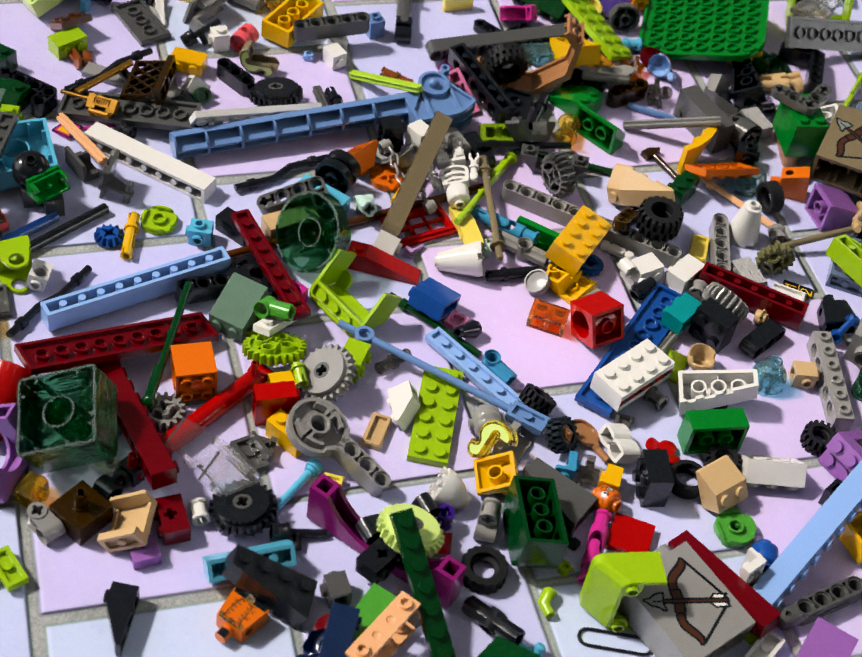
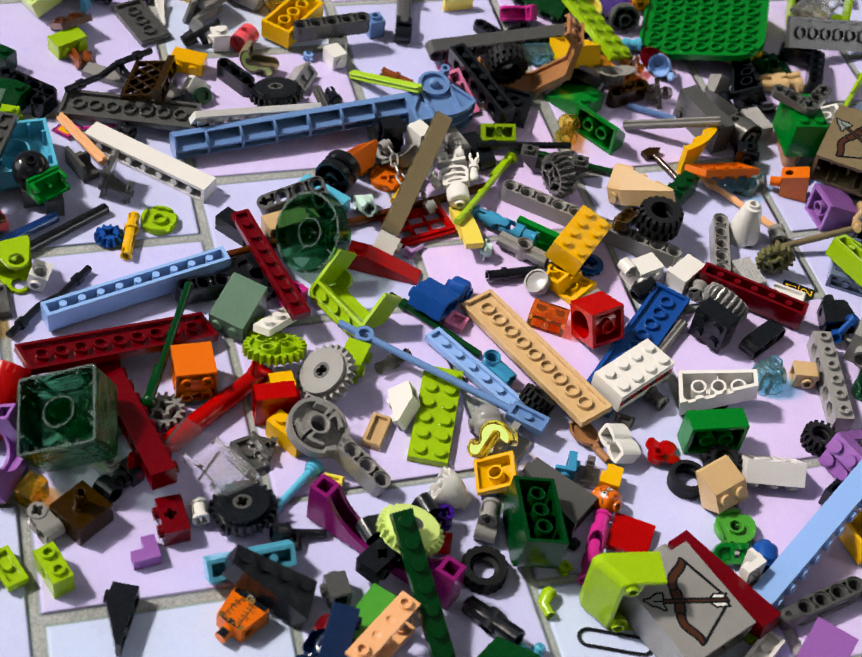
(54, 570): none -> lime brick
(98, 101): pearl gold piece -> none
(103, 77): pearl gold bar -> none
(130, 521): tan panel -> none
(200, 232): medium azure brick -> none
(253, 183): black bar -> none
(275, 309): bright green piece -> none
(299, 372): lime pin -> none
(303, 75): none -> light grey panel
(461, 286): none -> blue head
(462, 259): white cone -> none
(469, 329): black cone -> none
(485, 171): dark tan bar -> none
(520, 130): dark grey slope -> none
(537, 358): none -> tan plate
(540, 107): black pin -> none
(561, 434): black wheel -> none
(605, 77): light grey axle -> none
(616, 250): white axle -> none
(653, 478): black brick -> none
(680, 313): teal brick -> none
(680, 363): lime slope -> none
(699, 247): light yellow tile -> none
(701, 357): tan hair -> none
(726, 552): none -> green plate
(760, 317): tan plate -> none
(771, 190): black tyre -> none

